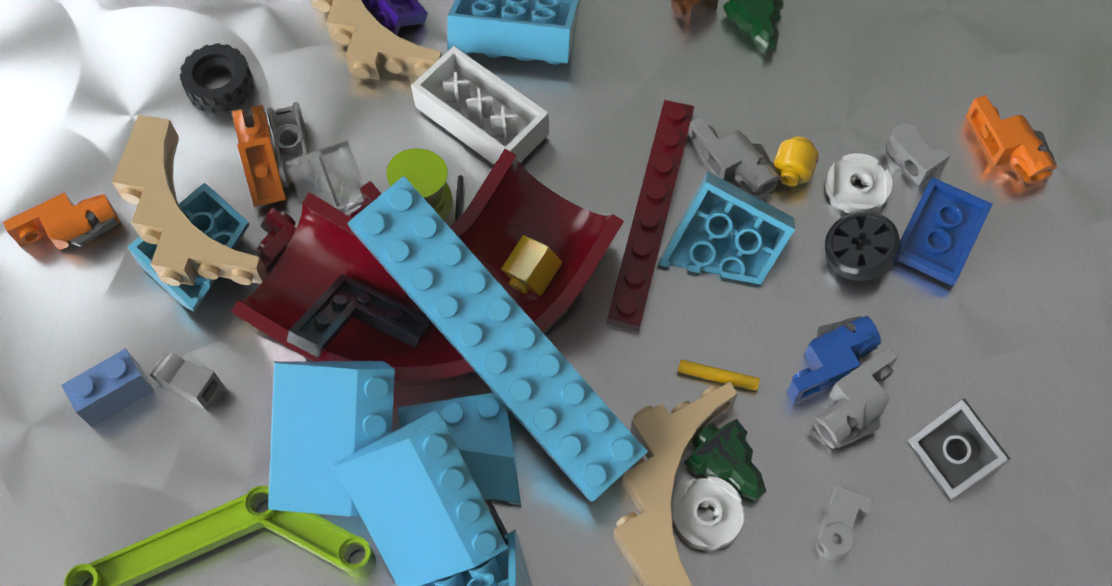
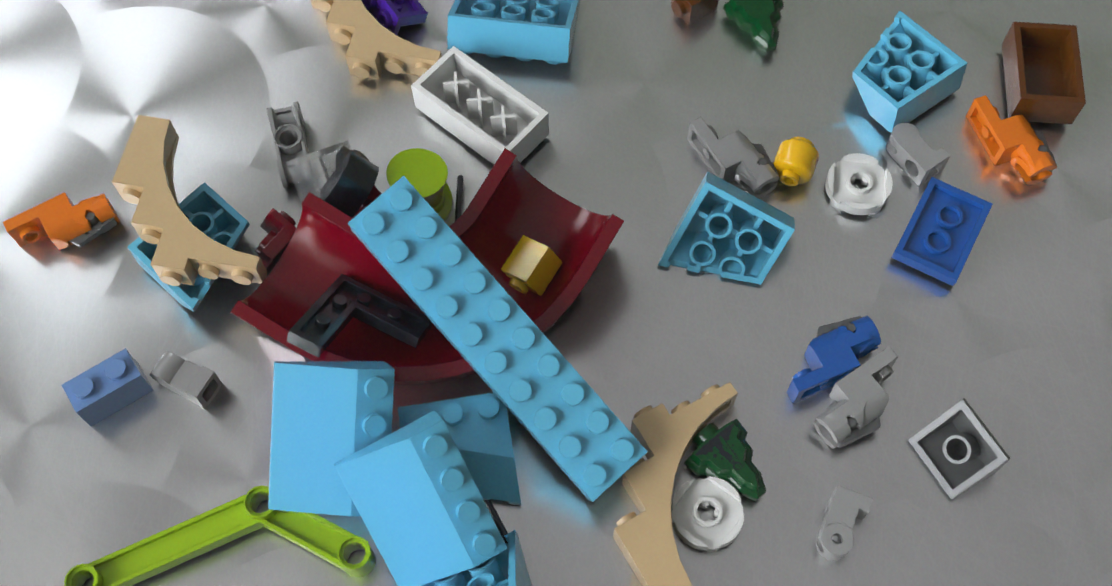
(211, 58): black tyre -> none
(258, 156): orange plate -> none
(350, 181): none -> black brick
(650, 217): dark red plate -> none
(718, 375): yellow piece -> none
(874, 258): black wheel -> none
(906, 73): none -> medium azure wedge
(1043, 72): none -> reddish brown piece

